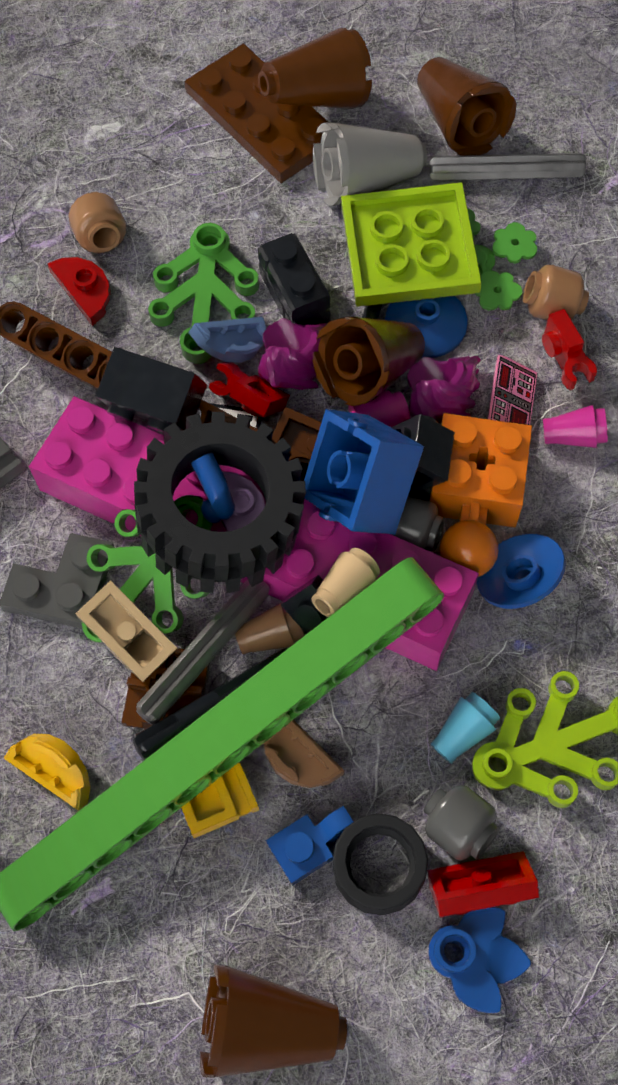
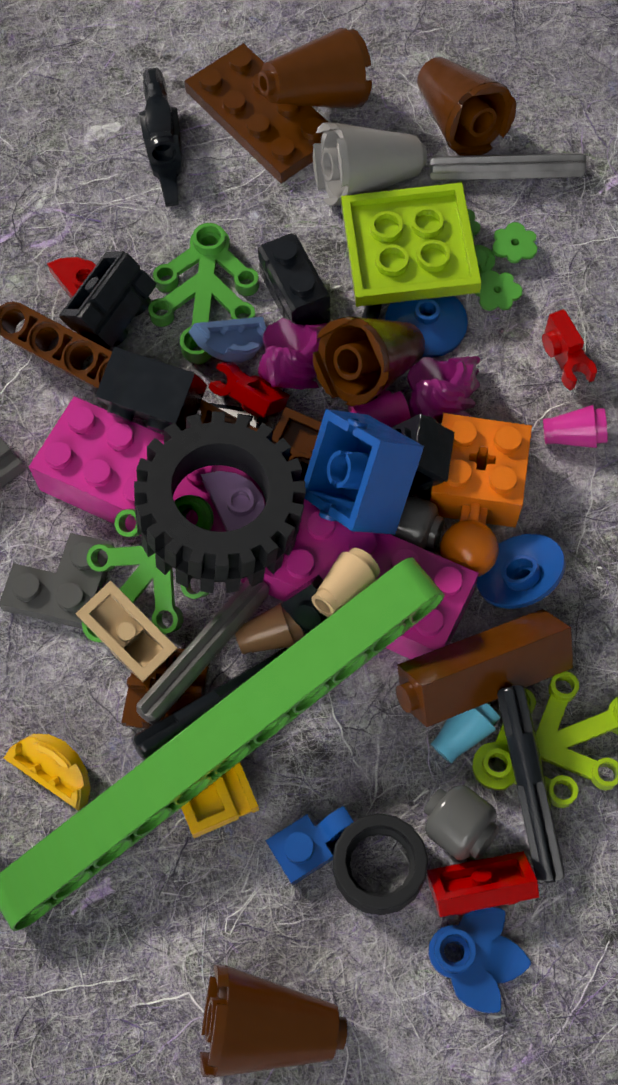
(97, 222): medium nougat head -> none
(109, 300): none -> black brick
(161, 135): none -> black animal
(220, 501): blue arm -> none
(300, 758): medium nougat plate -> none
(477, 667): none -> reddish brown brick
(512, 392): slope -> none
(531, 784): none -> black axle
(554, 290): medium nougat head -> none

